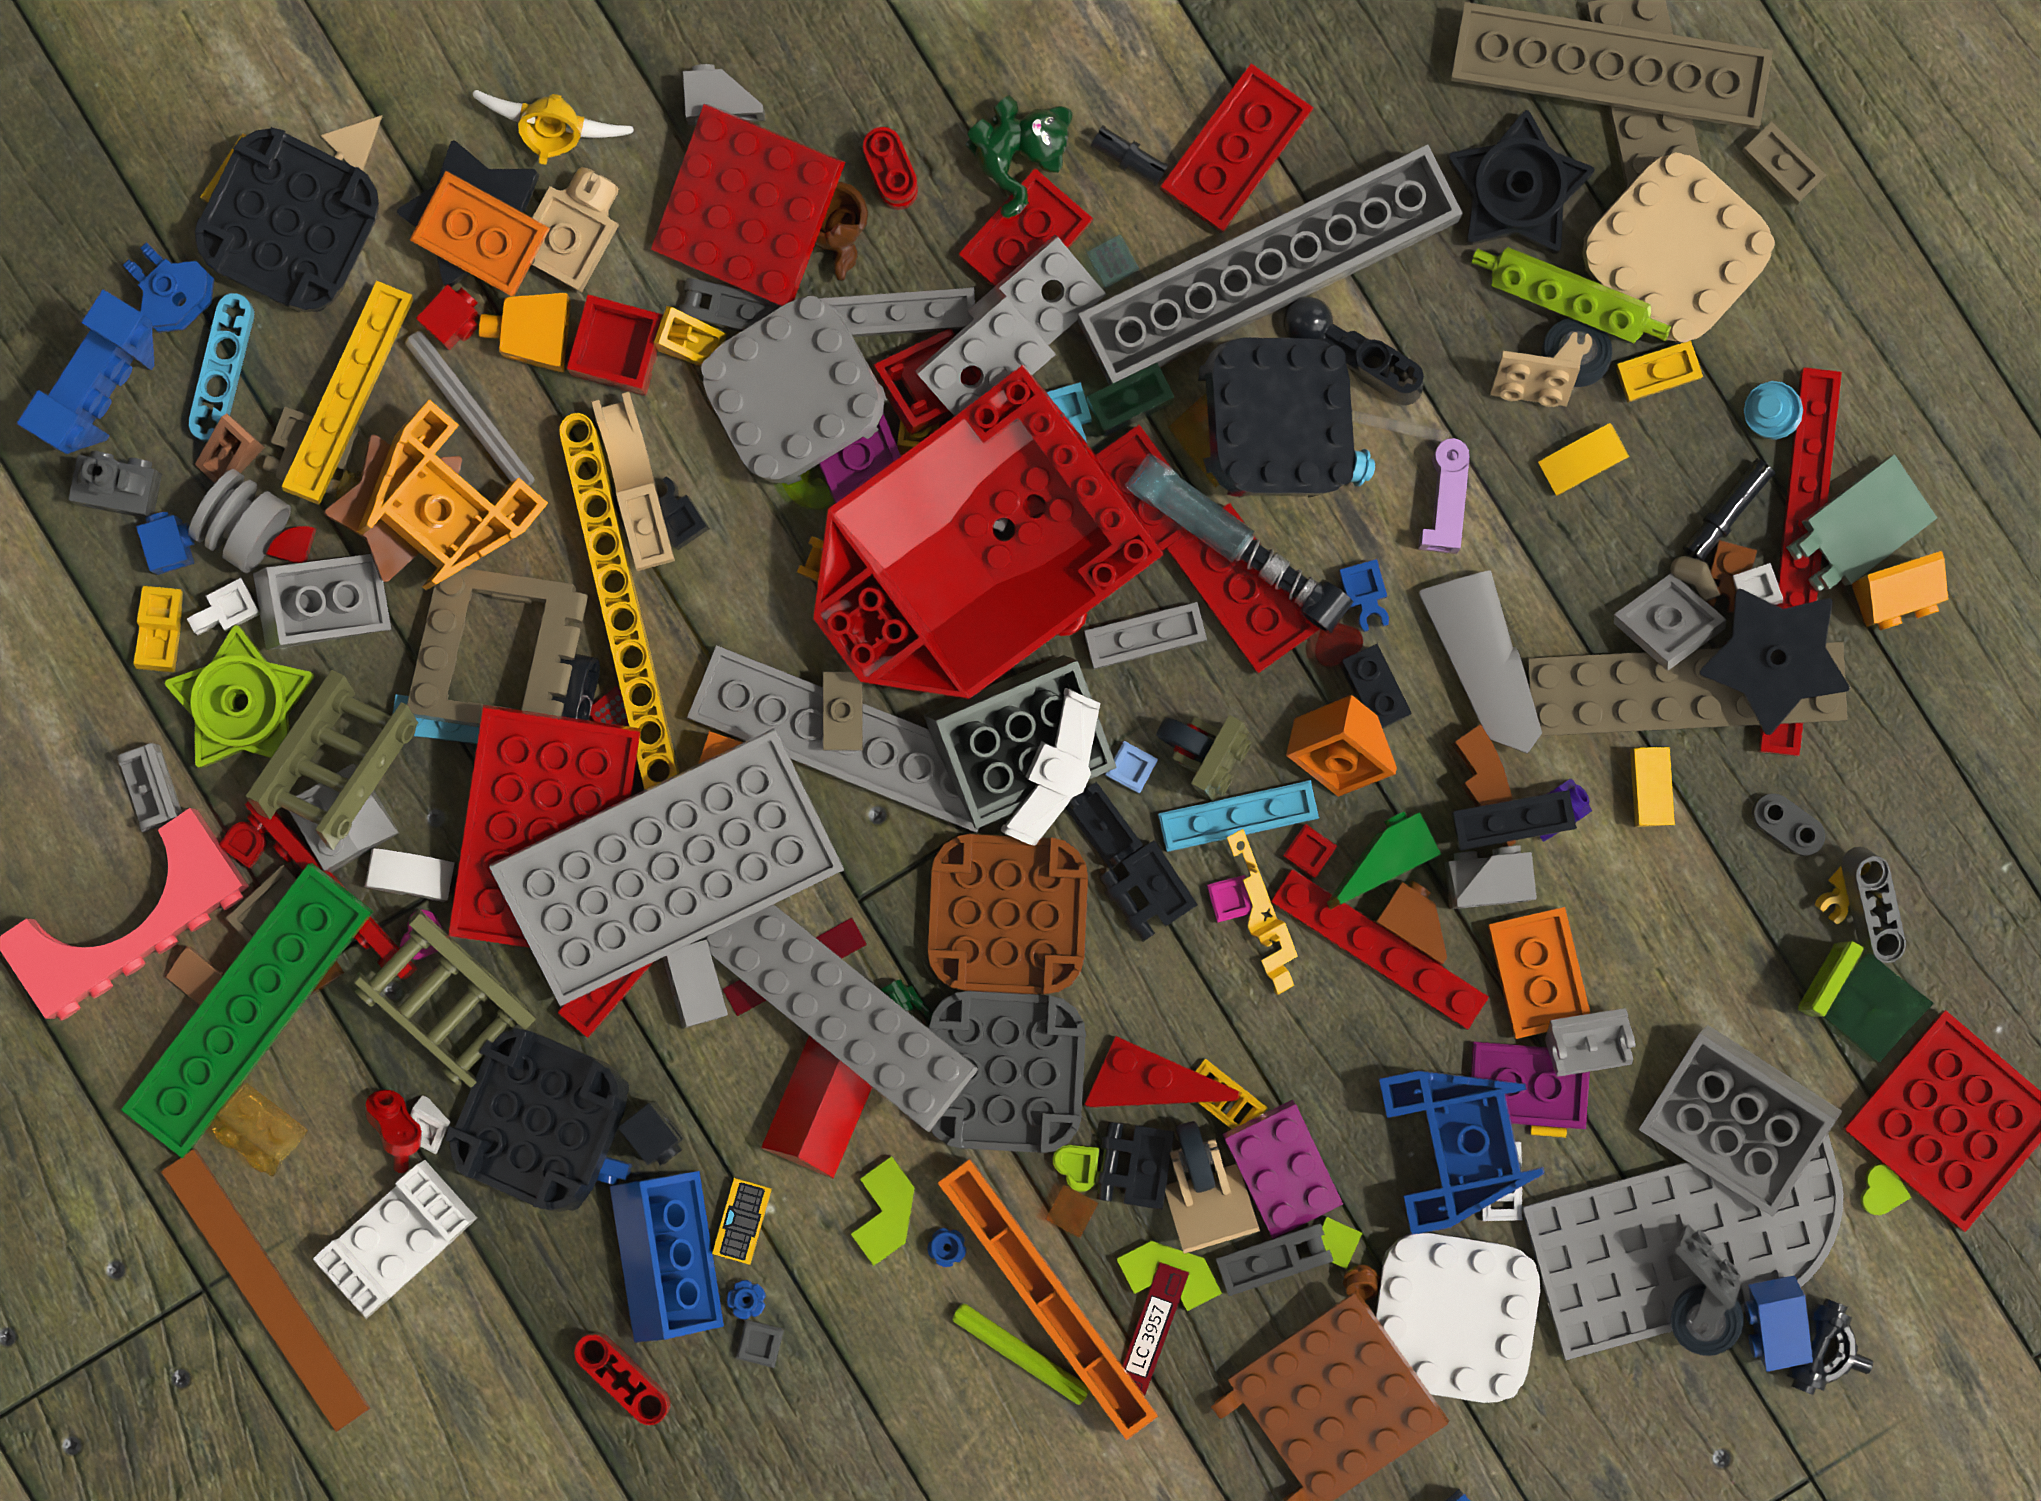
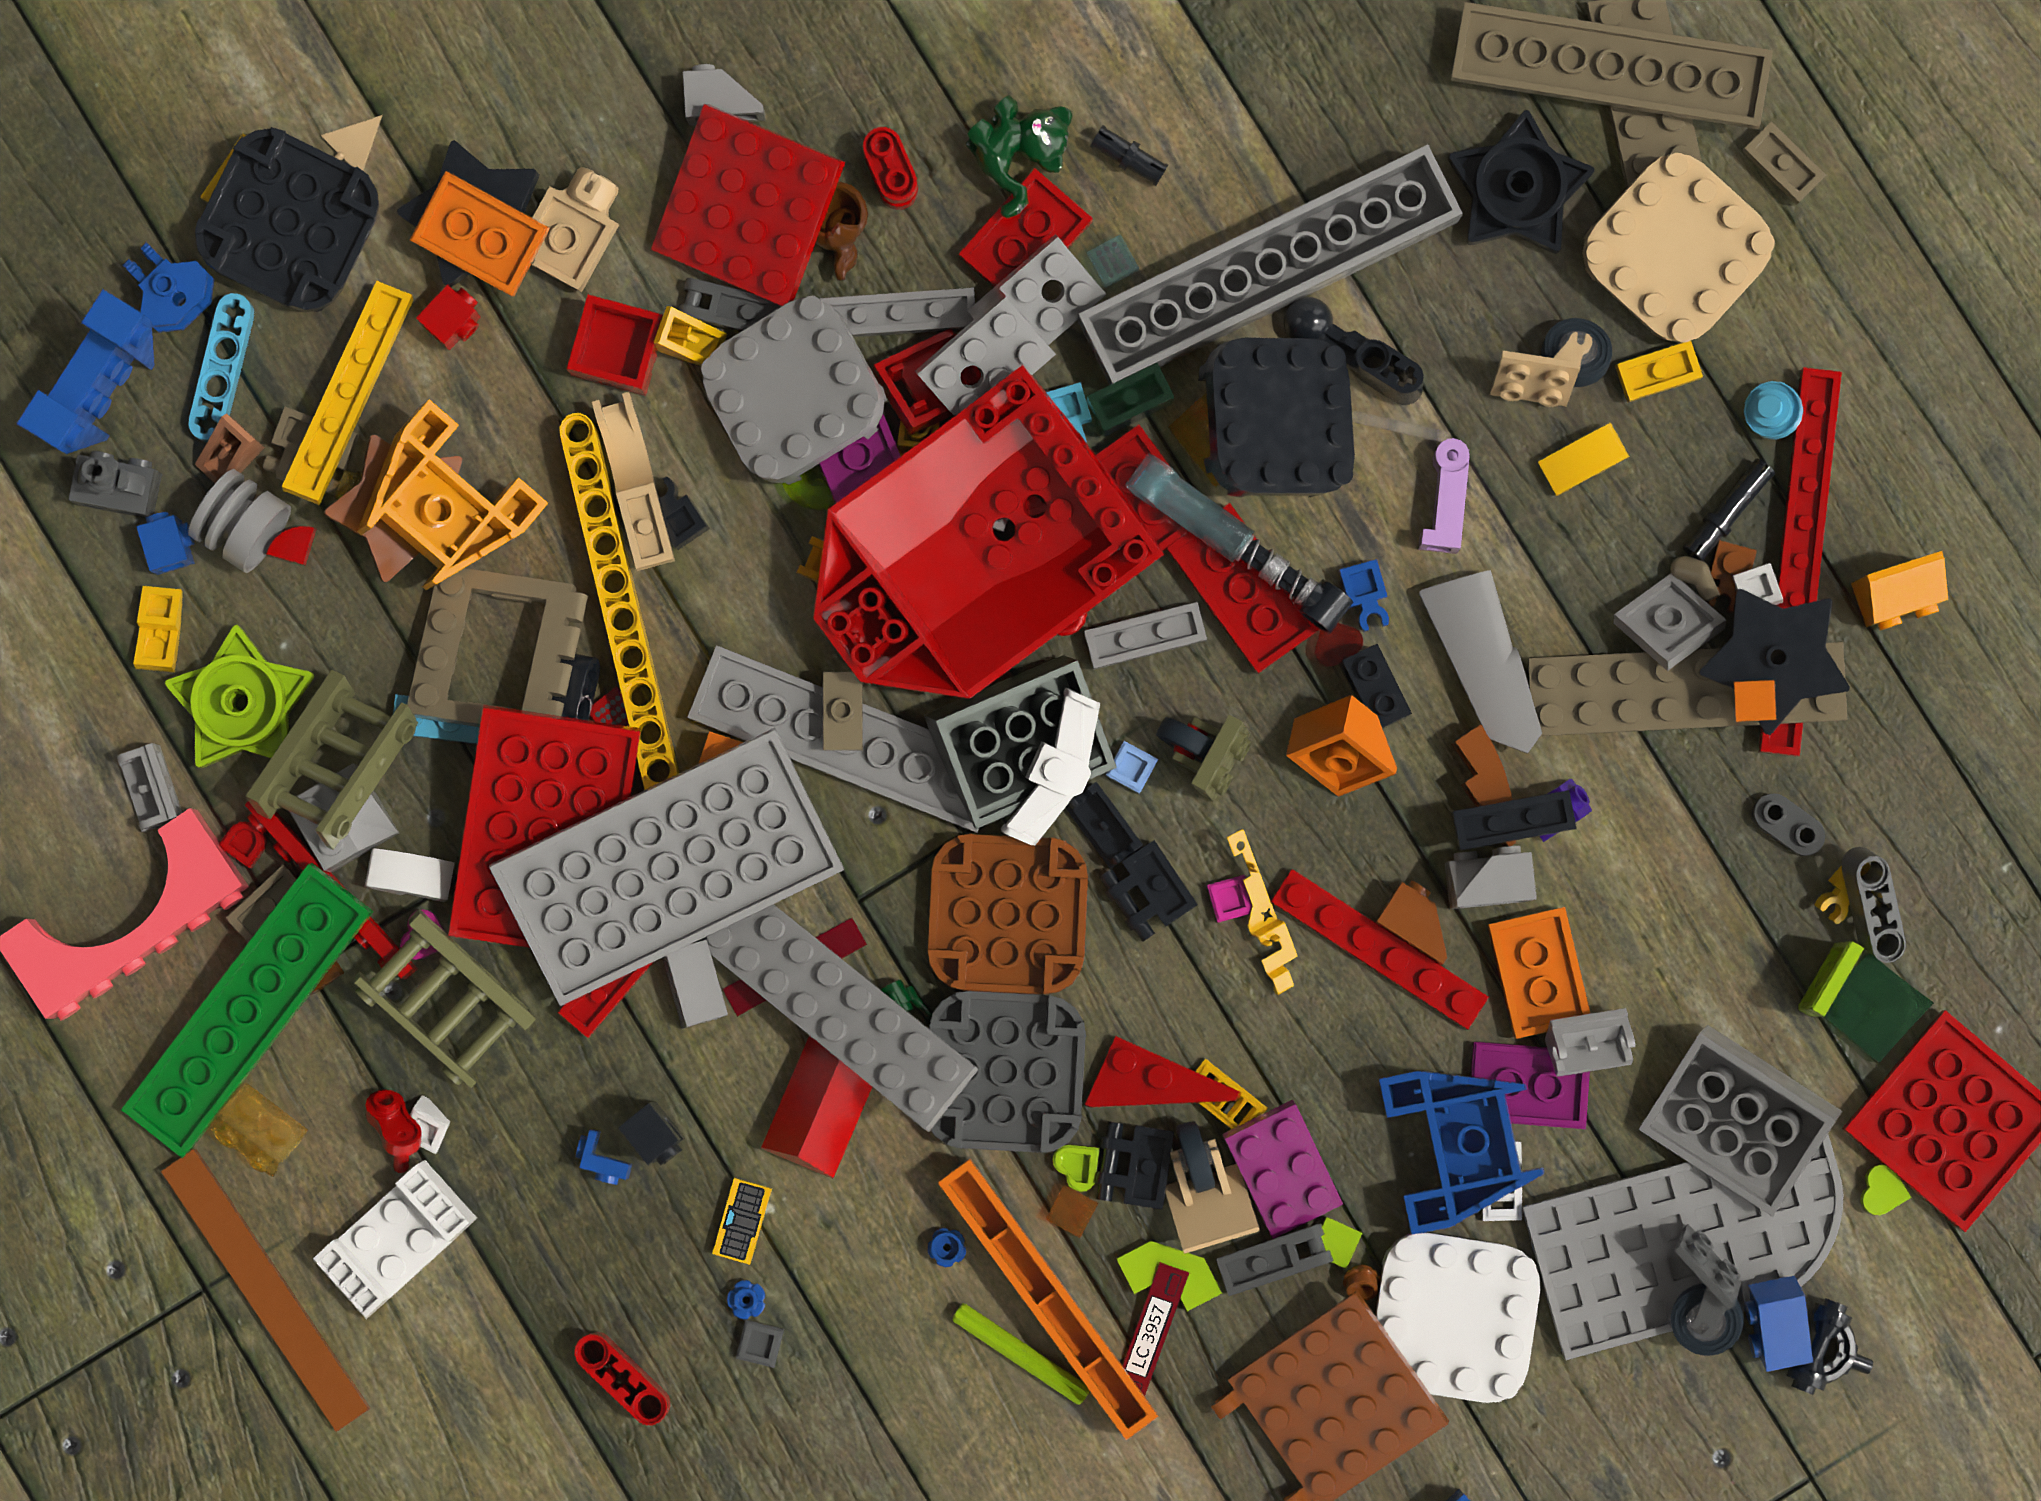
(194, 974): medium nougat slope -> none
(229, 606): white plate -> none
(320, 601): light grey slope -> none
(468, 408): light grey axle -> none
(532, 329): light orange torso -> none
(538, 1120): black plate -> none
(550, 124): yellow helmet -> none
(666, 1257): blue slope -> none
(890, 1227): lime tile -> none
(1236, 148): red plate -> none
(1249, 812): medium azure tile -> none
(1310, 851): red tile -> none
(1363, 467): medium azure plate -> none
(1388, 855): green slope -> none
(1548, 1131): yellow piece -> none
(1571, 295): lime plate -> none
(1652, 786): yellow slope -> none
(1754, 700): none -> orange tile
(1863, 524): sand green tile -> none

